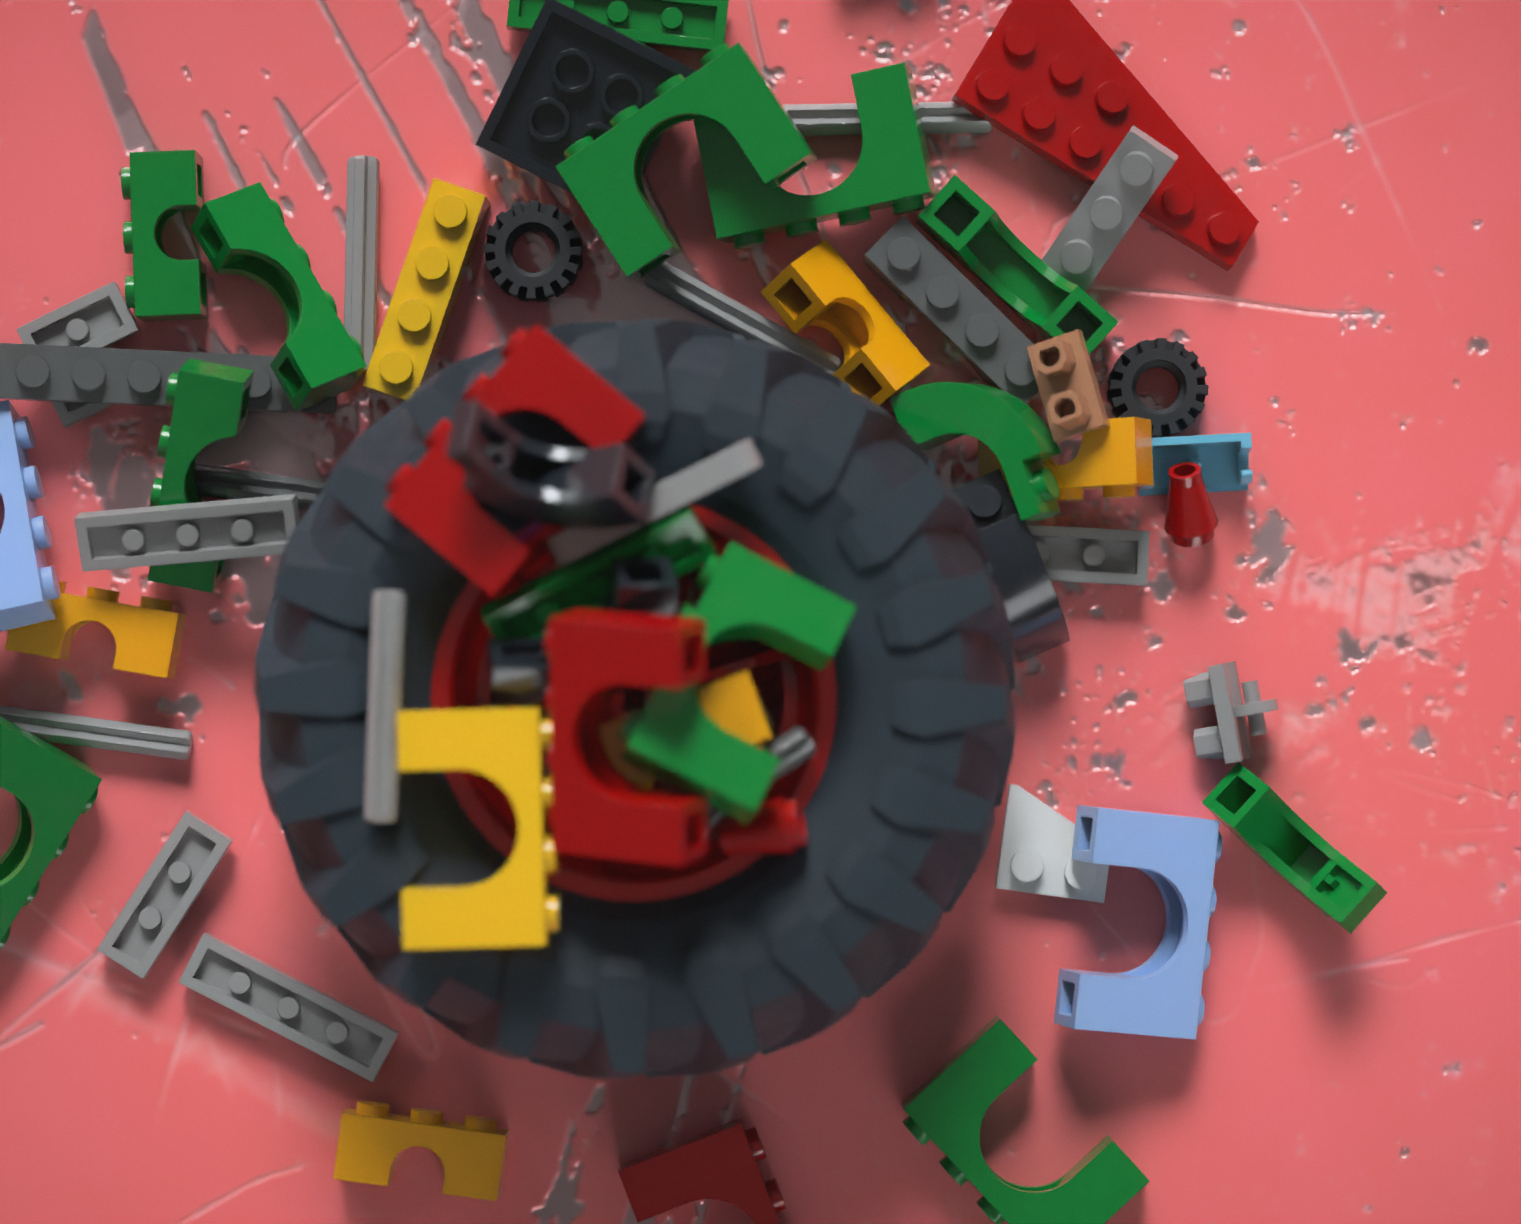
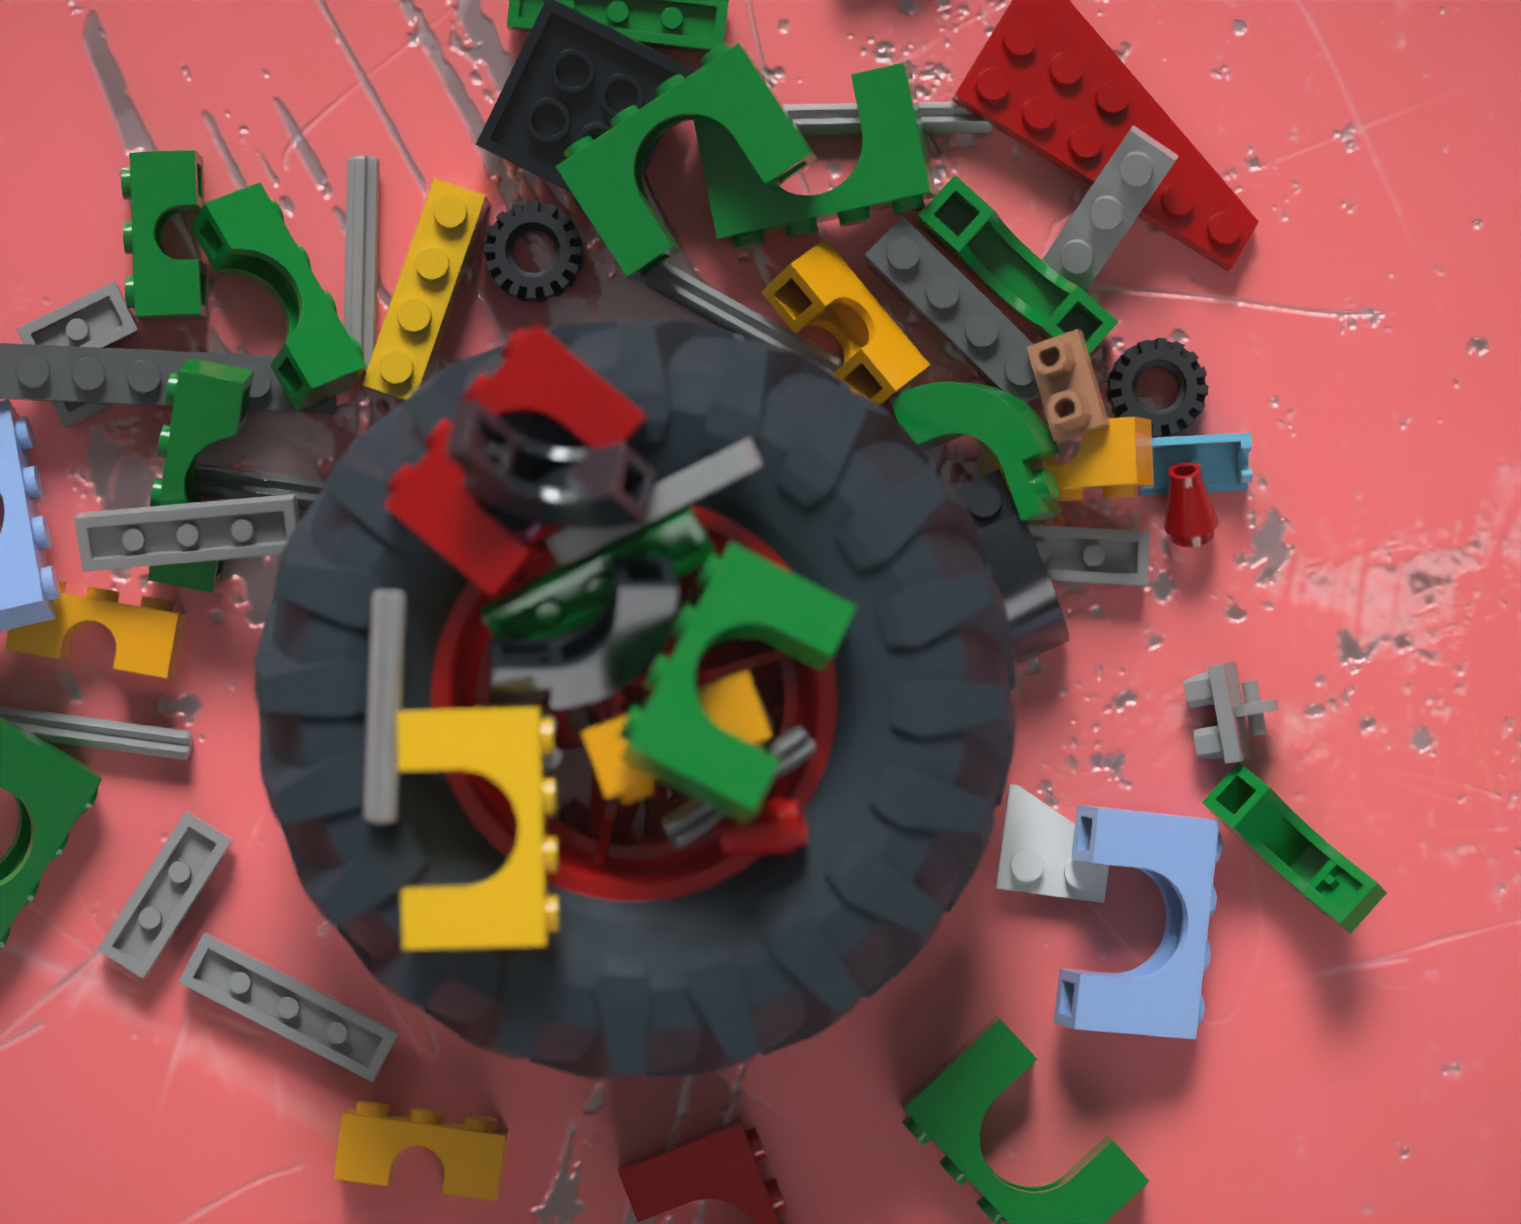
(592, 803): red arch -> none

